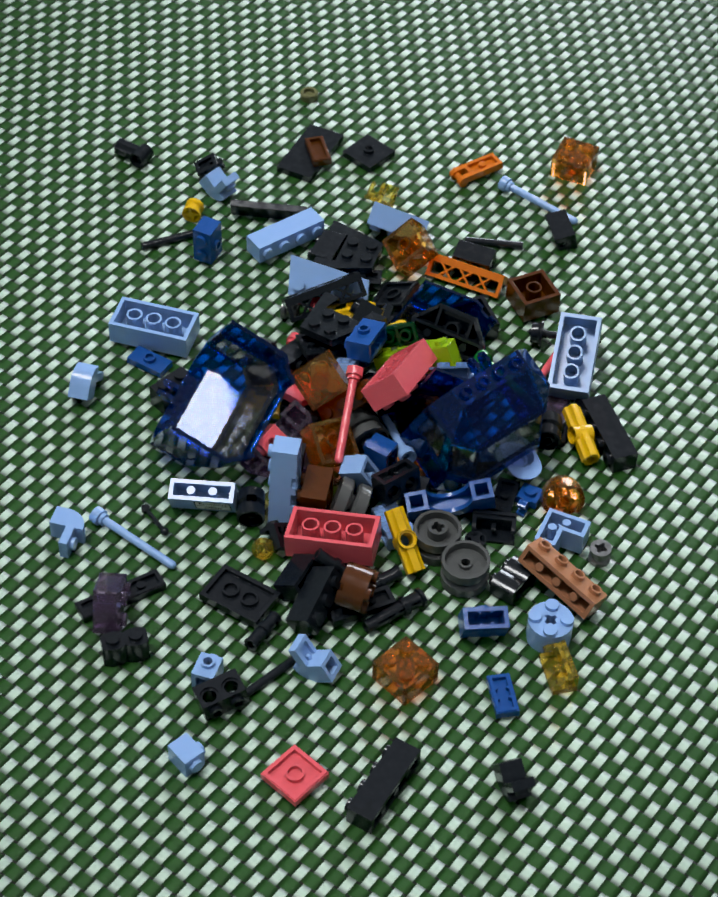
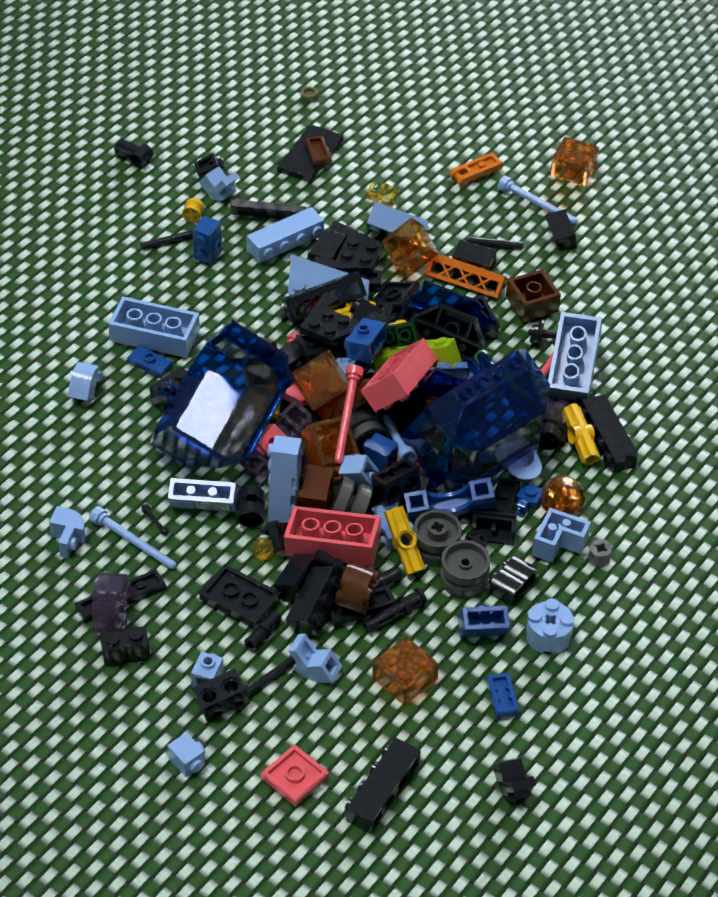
(368, 153): black plate -> none
(559, 668): clear yellow hinge -> none
(562, 577): nougat brick -> none

